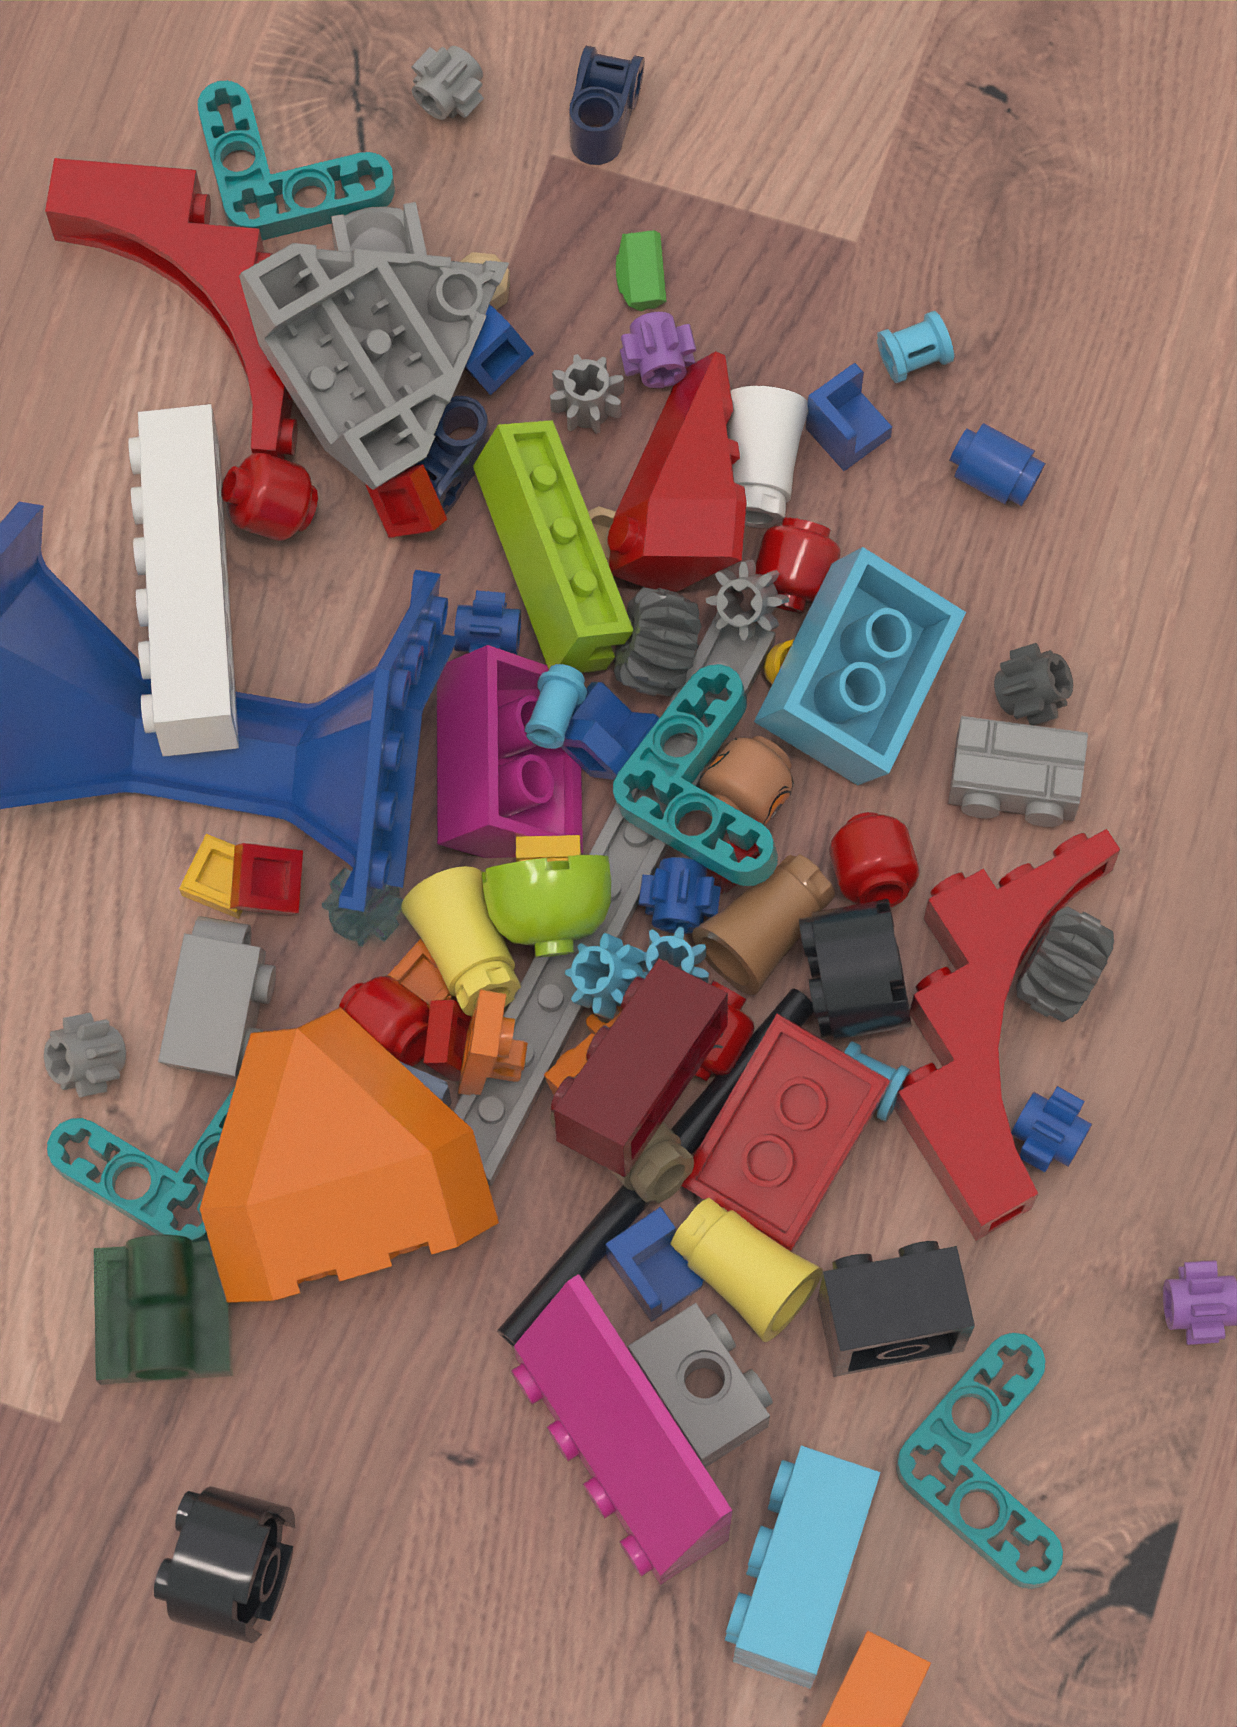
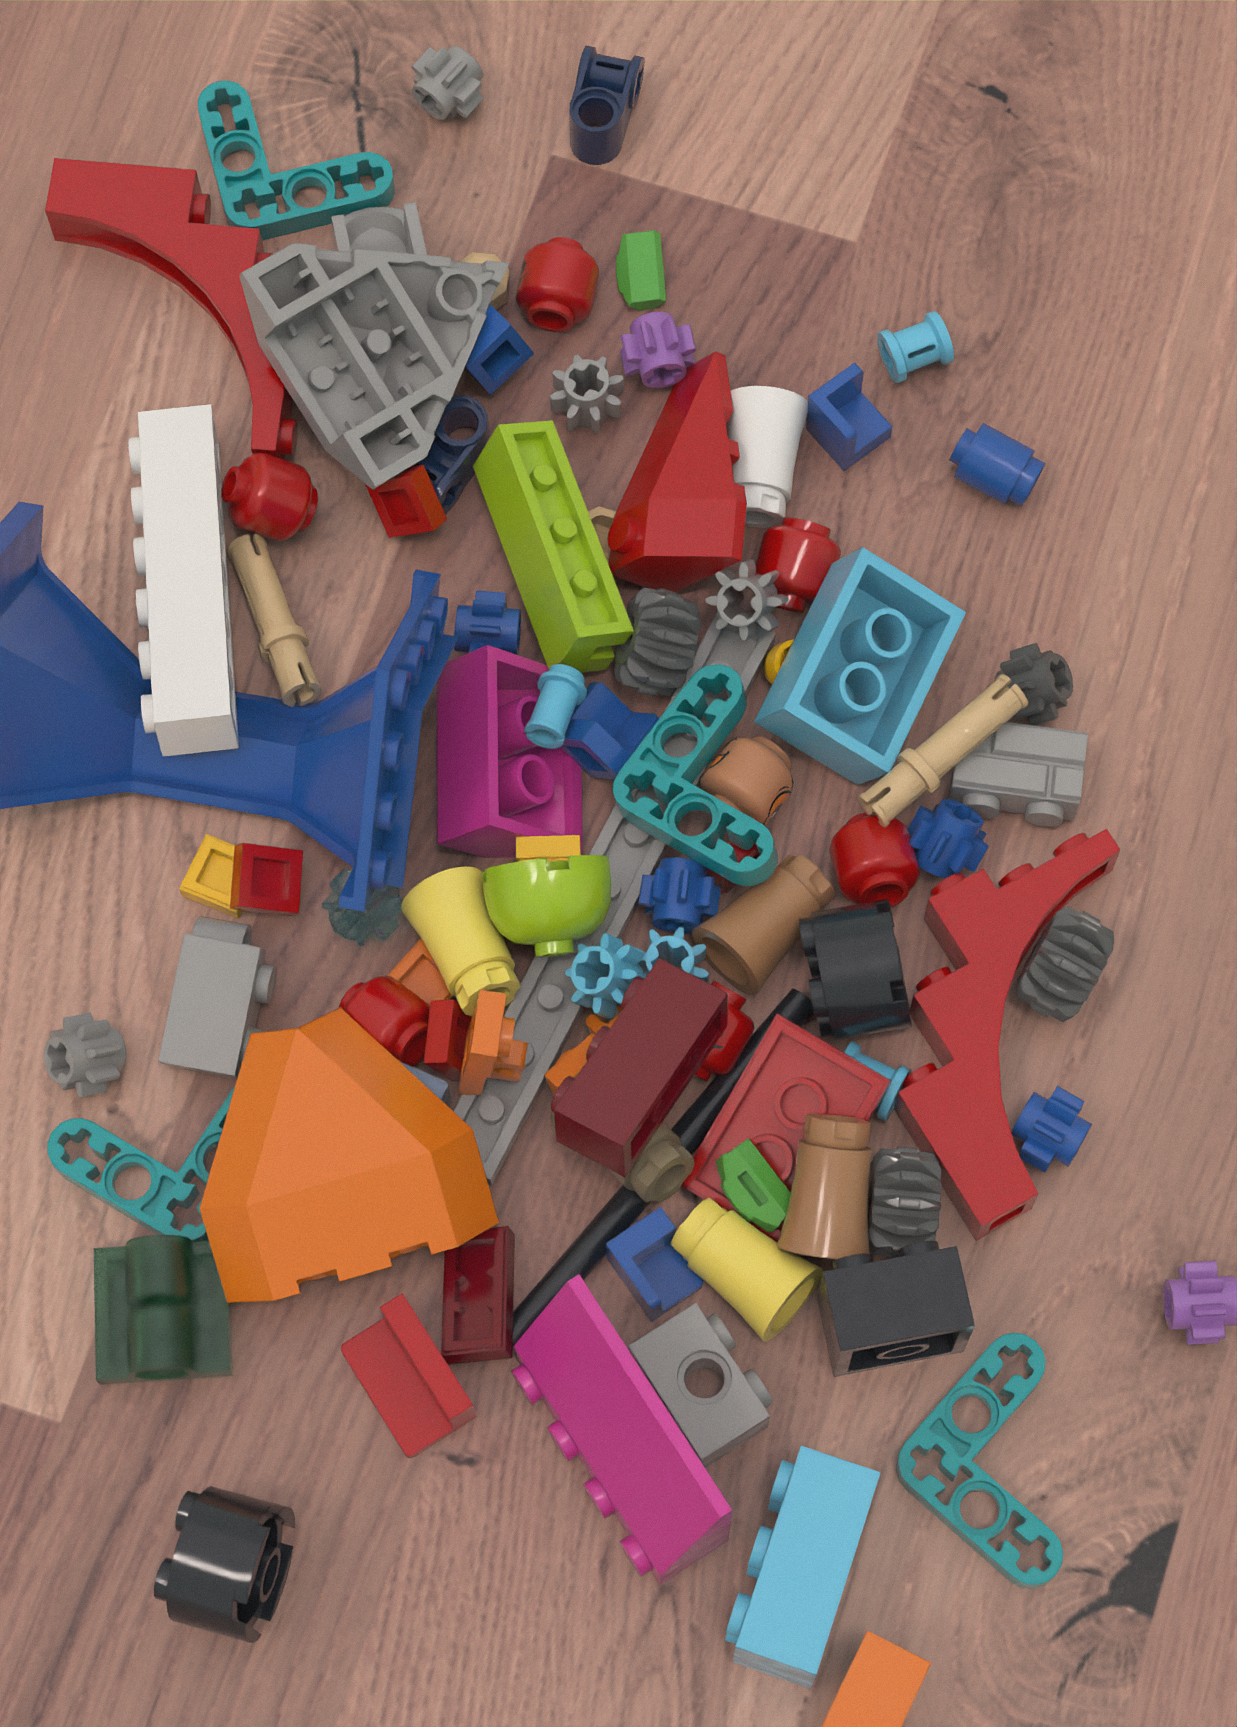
(280, 637): none -> tan pin
(408, 1379): none -> red panel
(479, 1298): none -> dark red plate
(557, 284): none -> red head
(753, 1186): none -> bright green piece
(829, 1189): none -> medium nougat plant
(902, 1199): none -> dark grey gear
(923, 767): none -> tan pin
(947, 838): none -> blue gear

